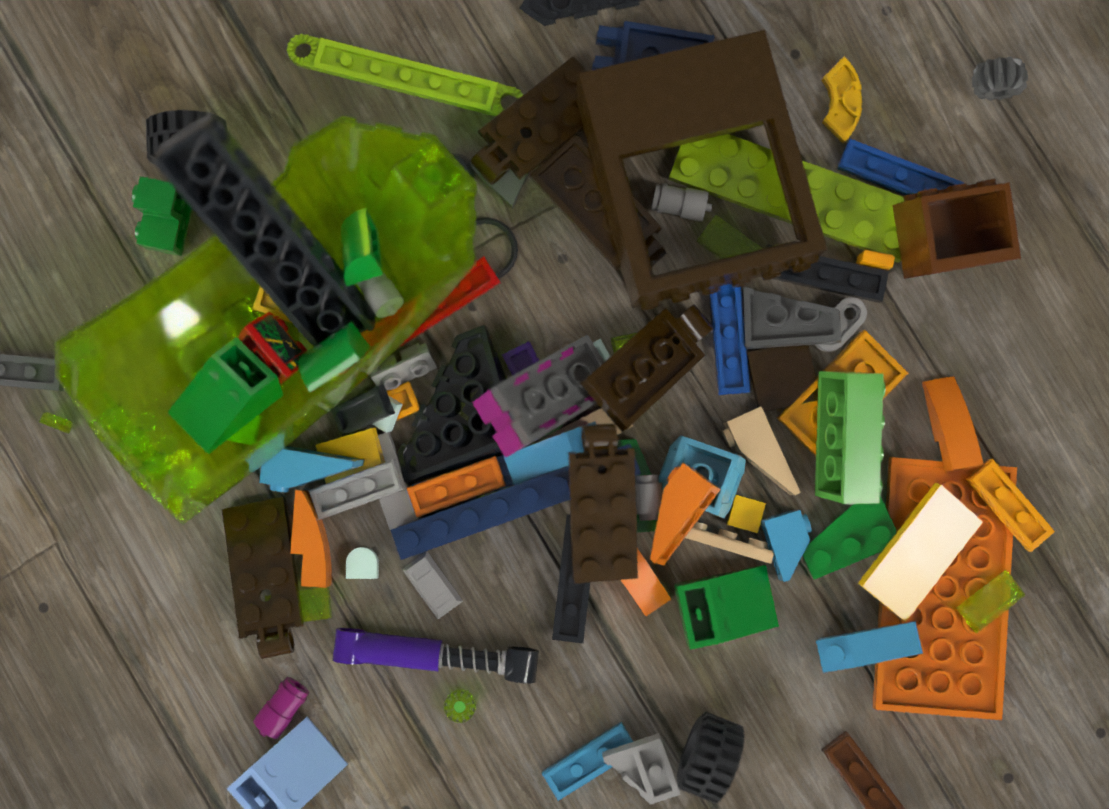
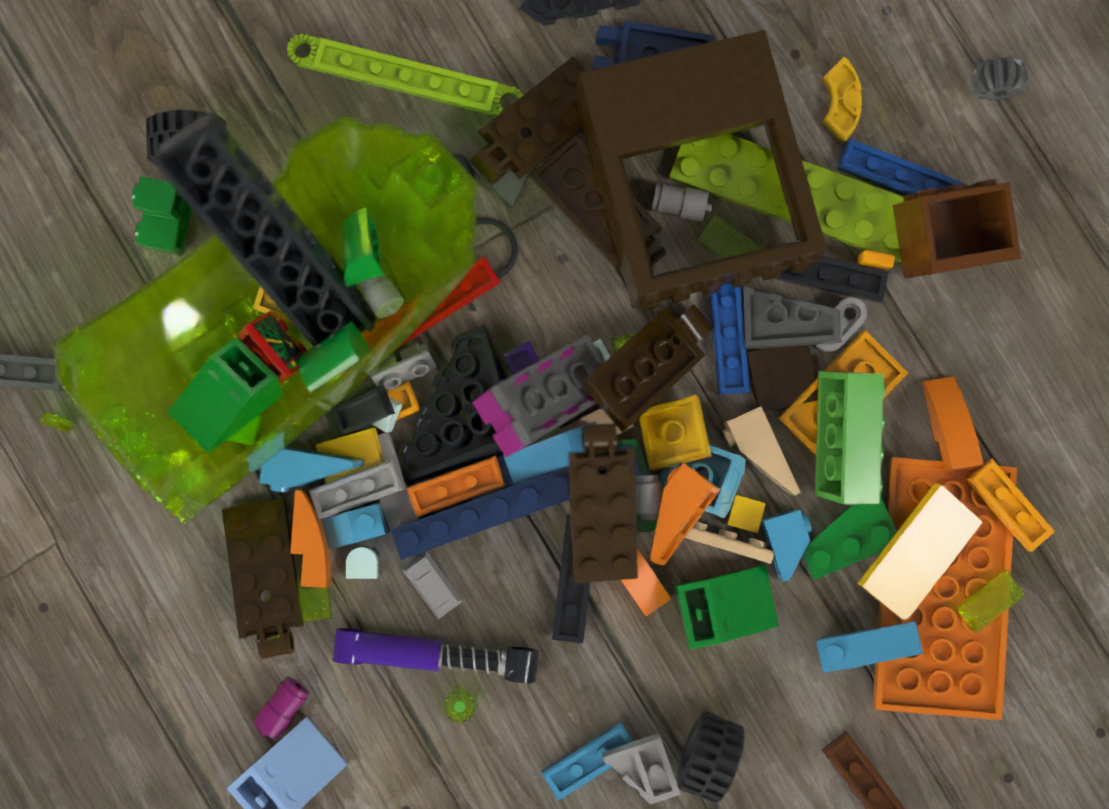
(355, 526): none -> dark azure slope
(674, 433): none -> yellow tile

